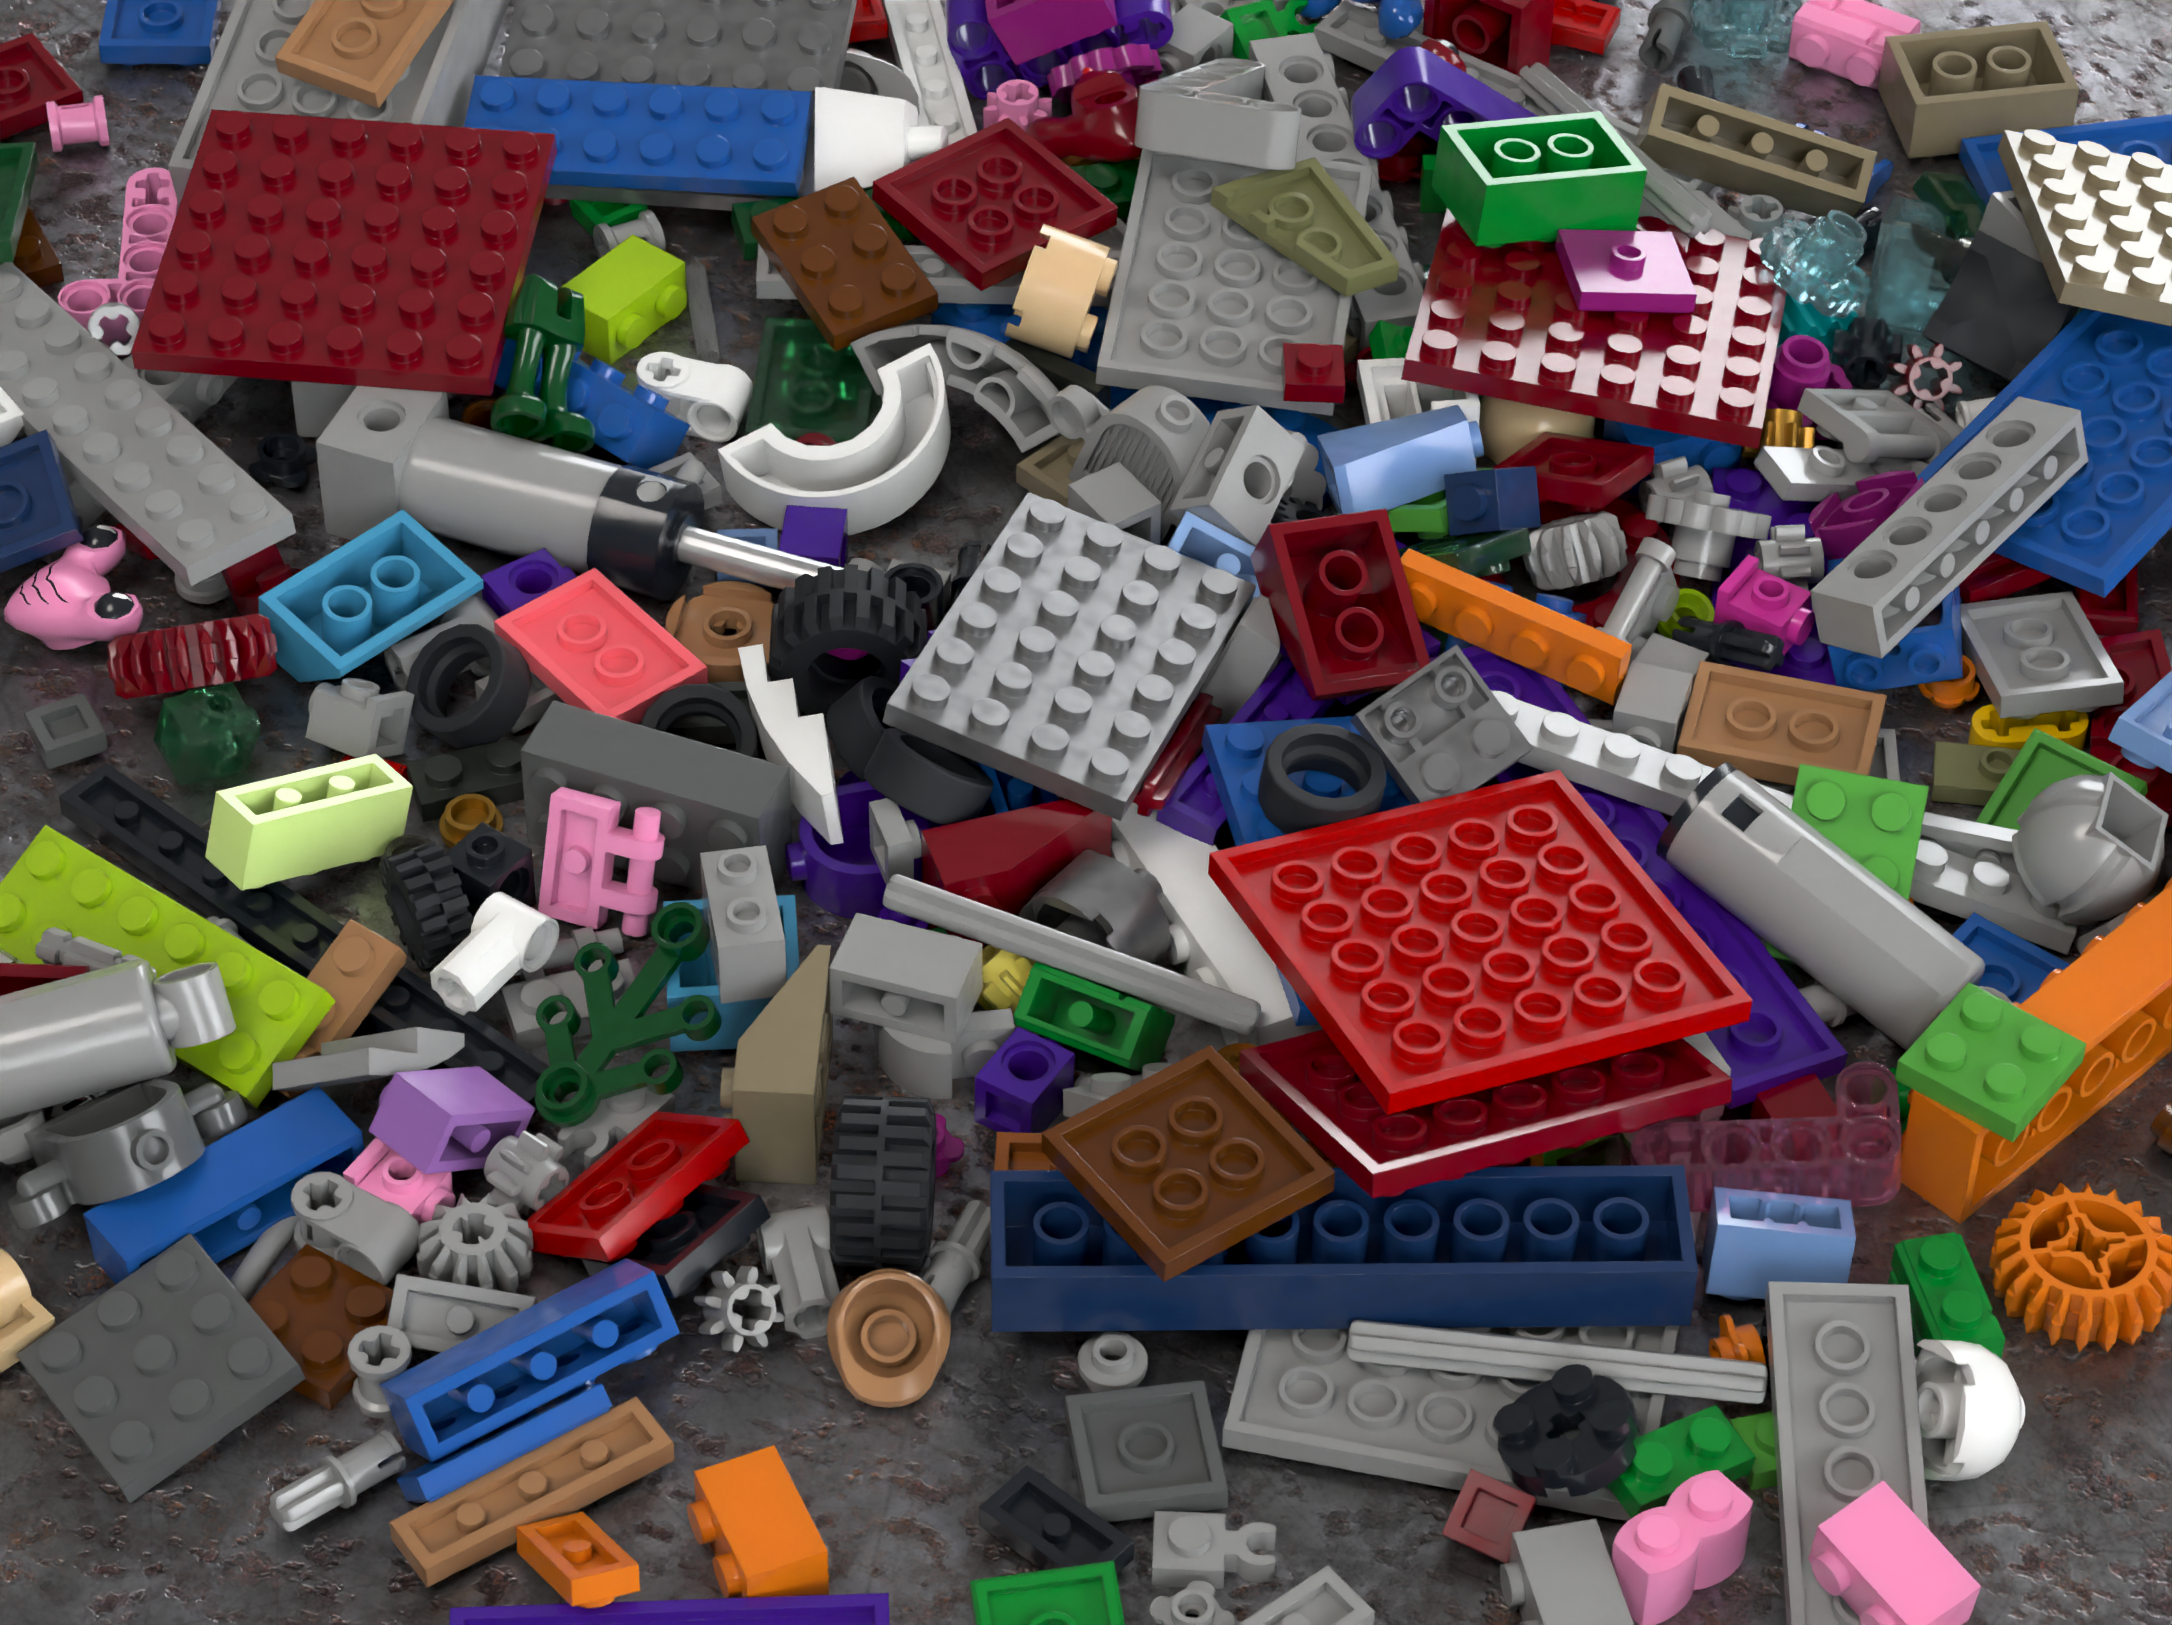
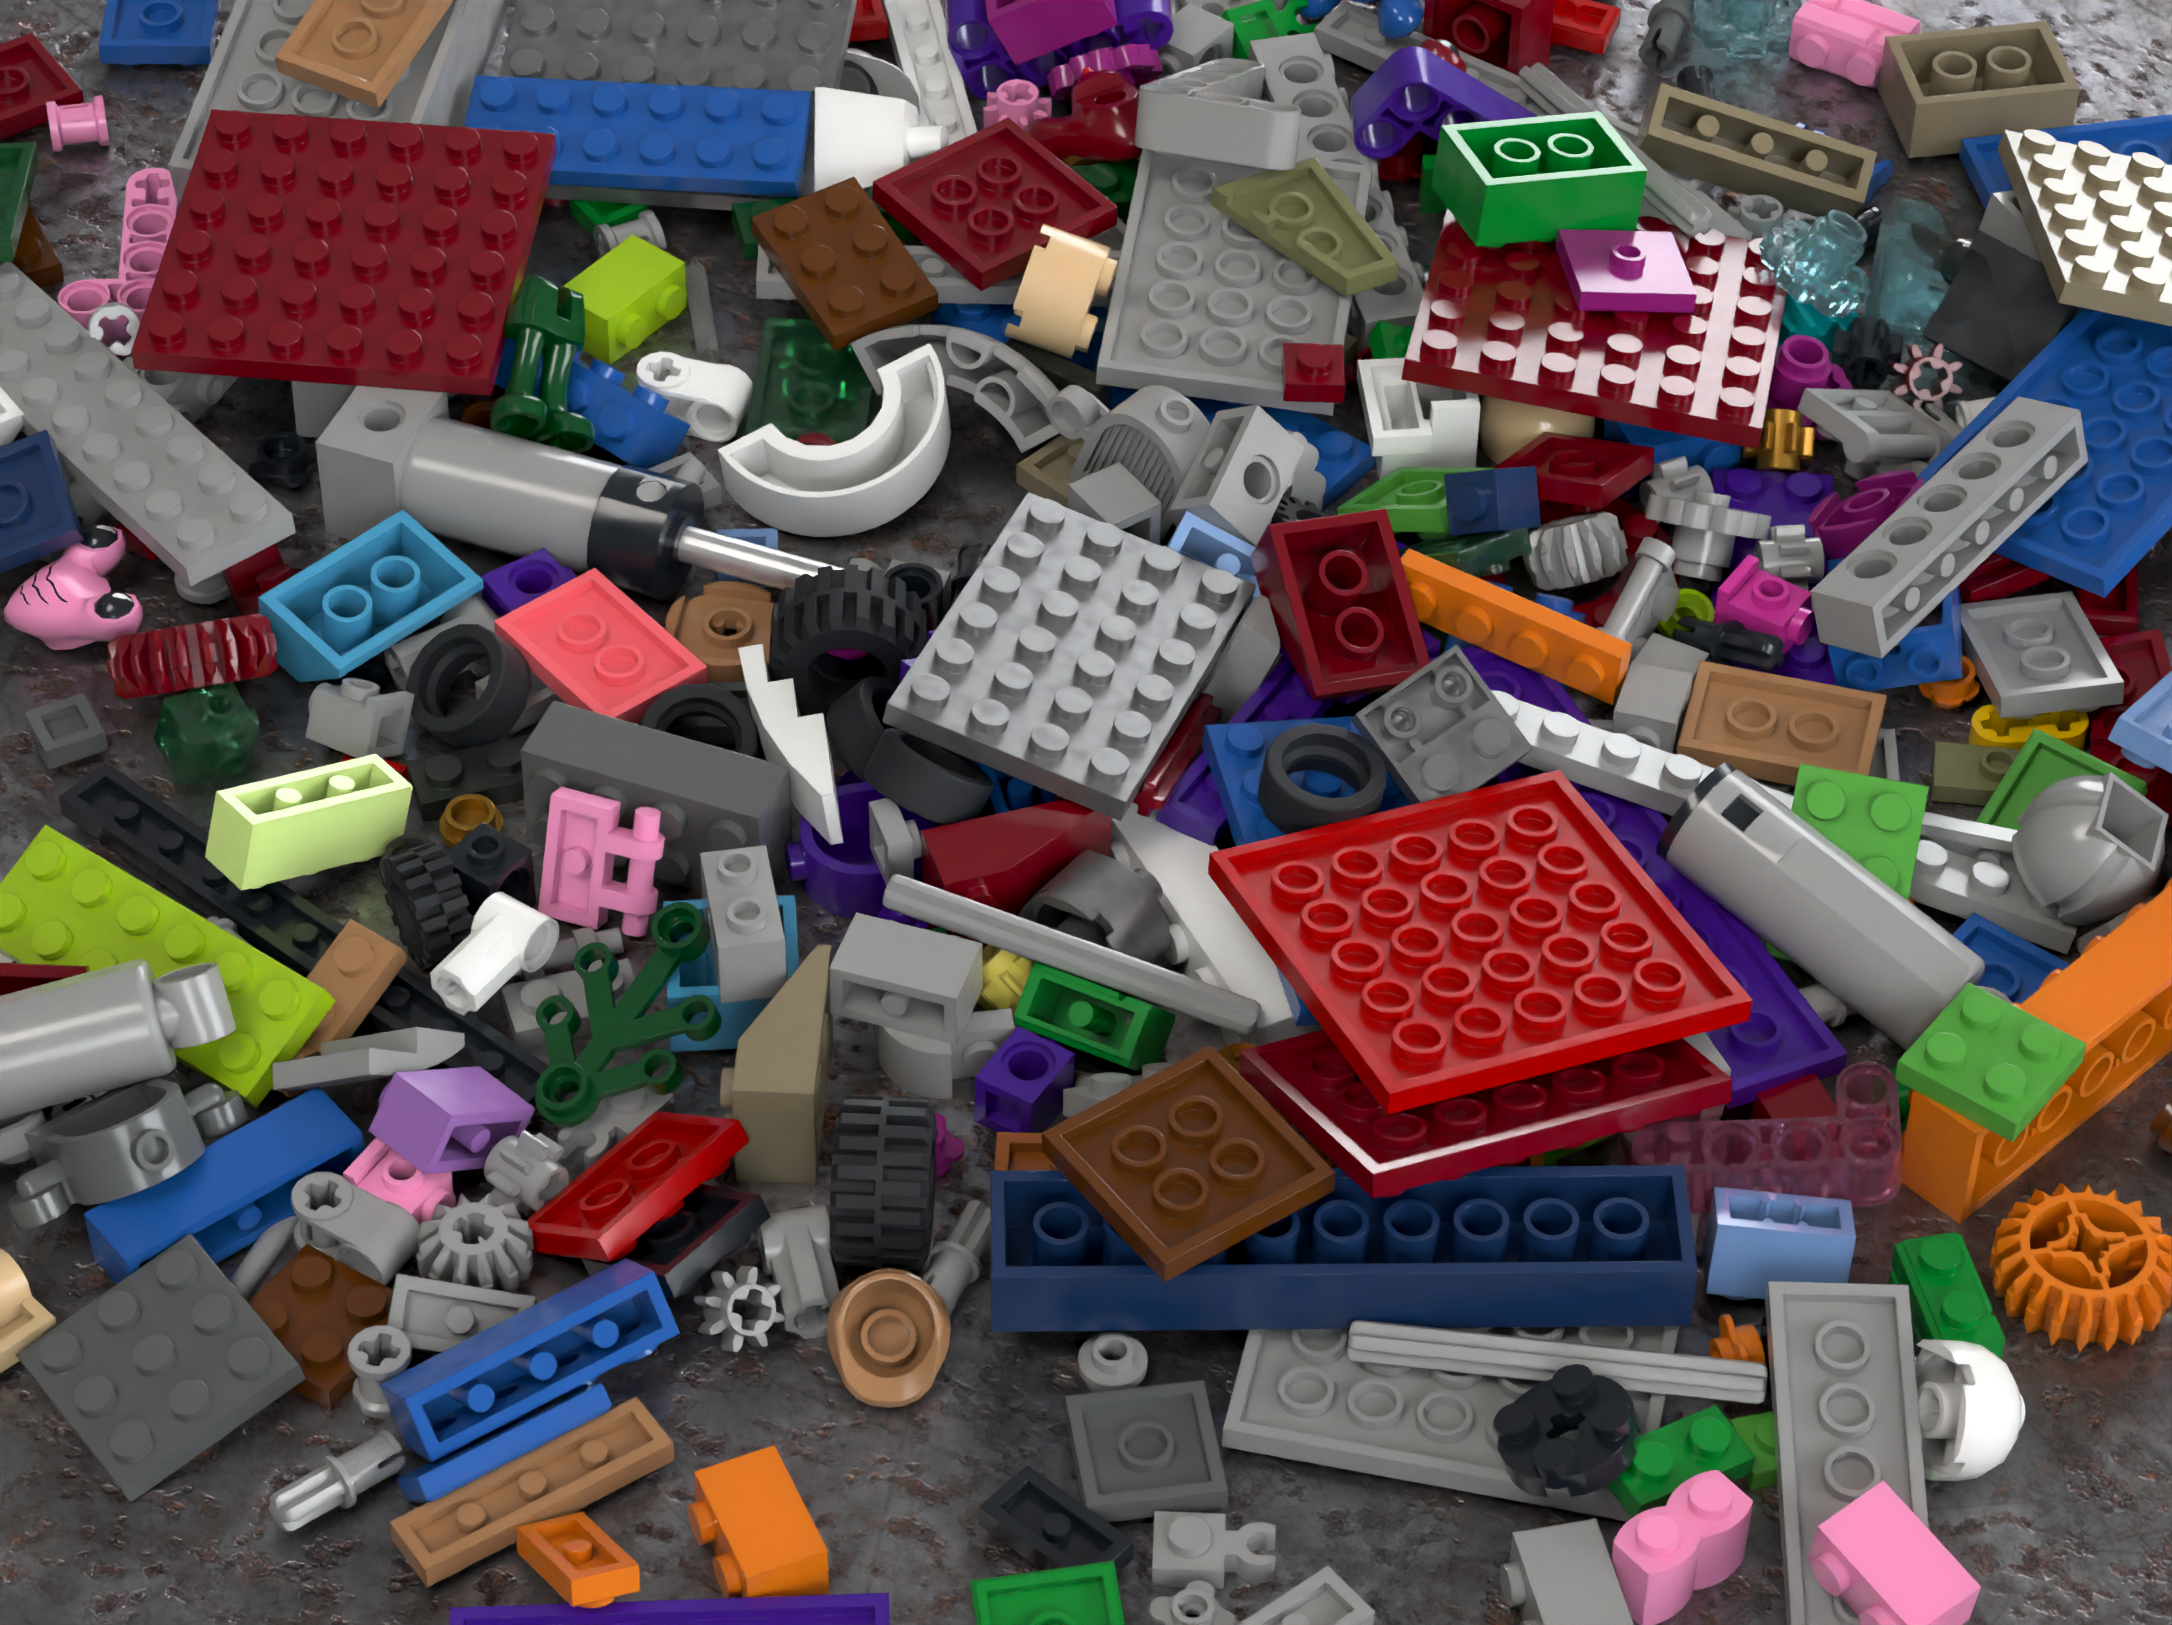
(60, 948): light grey axle -> none
(816, 534): dark purple brick -> none
(1398, 458): medium blue slope -> none
(1488, 1515): dark red plate -> none
(1810, 472): light grey plate -> none
(1955, 199): clear green plate -> none

